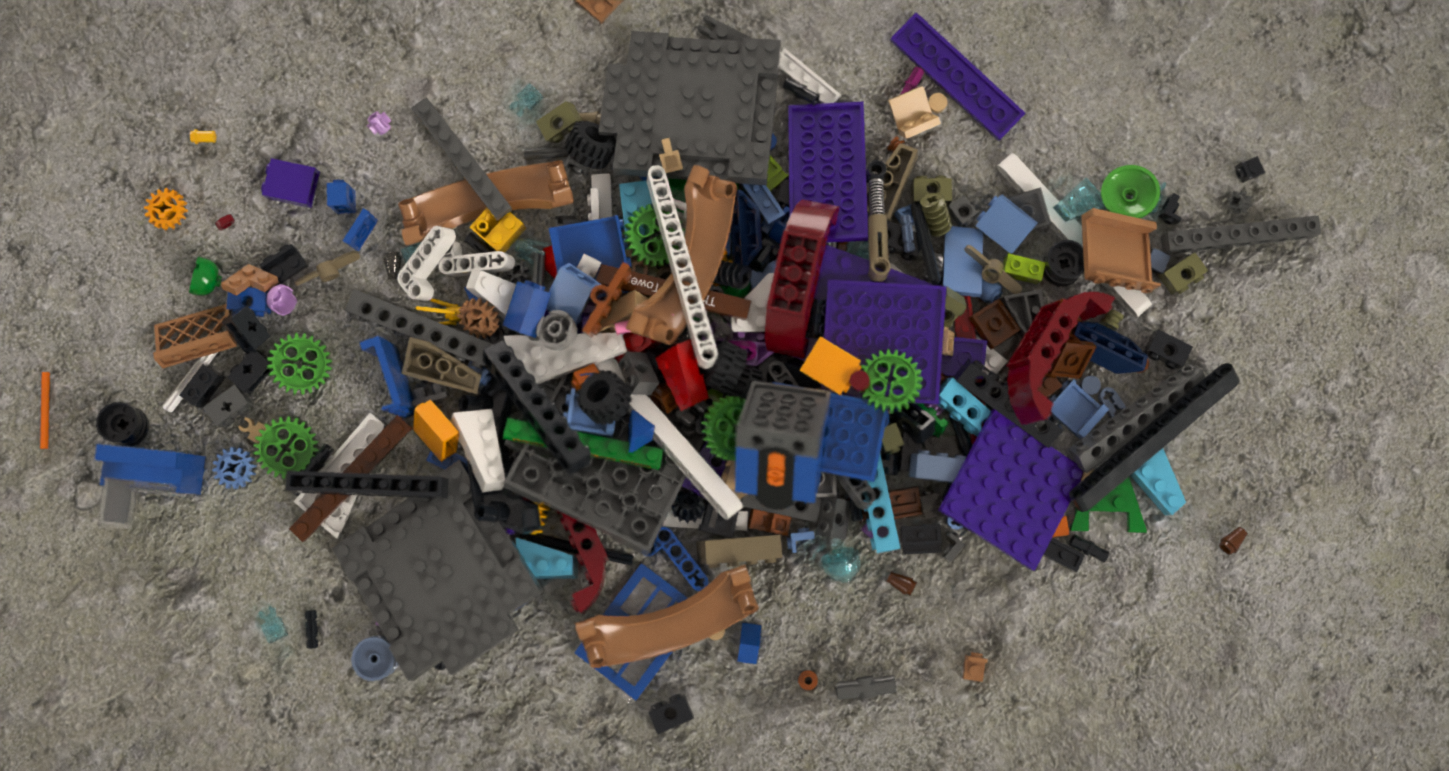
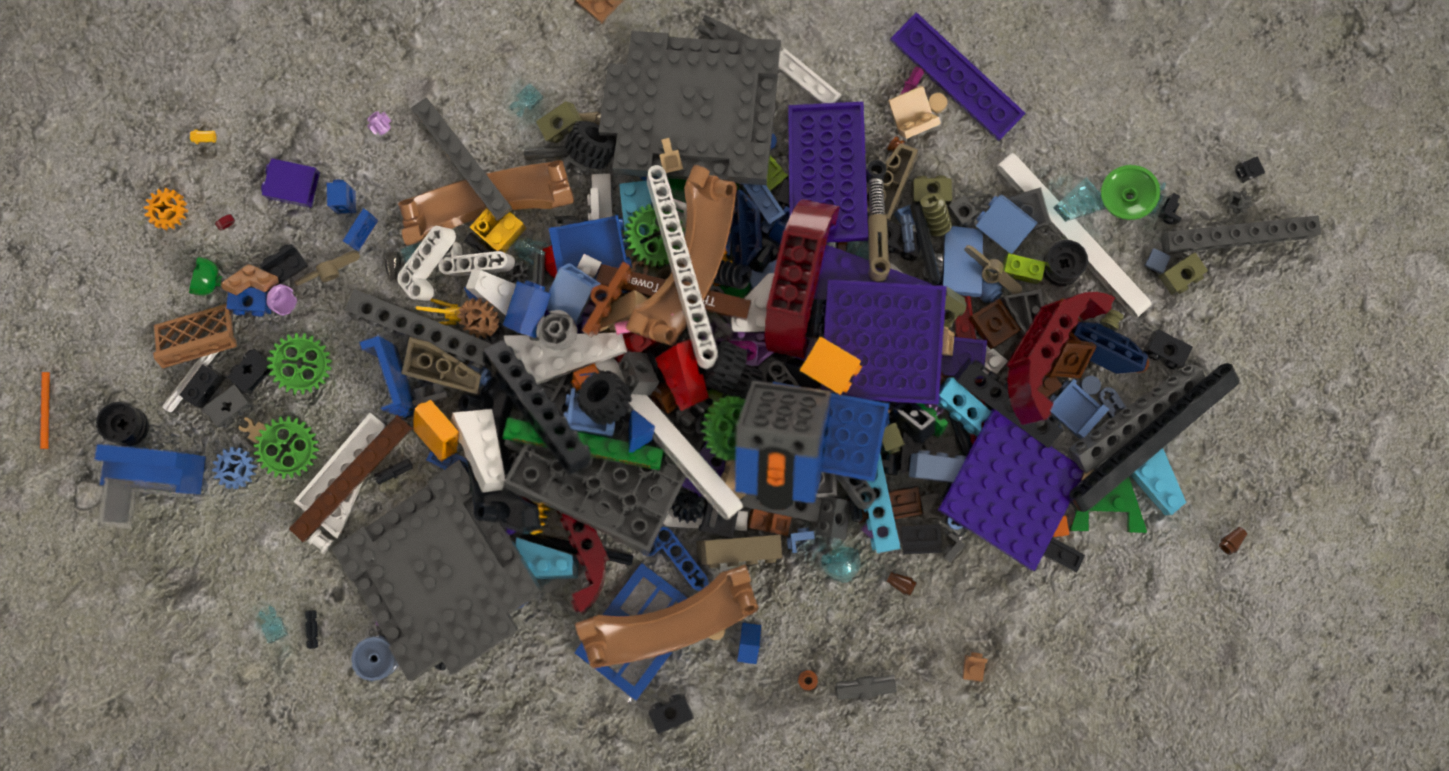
(246, 329): black brick -> none
(318, 461): black pin -> none
(321, 541): none -> white bush
(367, 484): black brick -> none
(393, 471): none -> black axle
(801, 91): black pin -> none
(859, 380): dark red tile -> none
(907, 384): bright green gear -> none
(1088, 548): black pin -> none
(1117, 250): medium nougat panel -> none

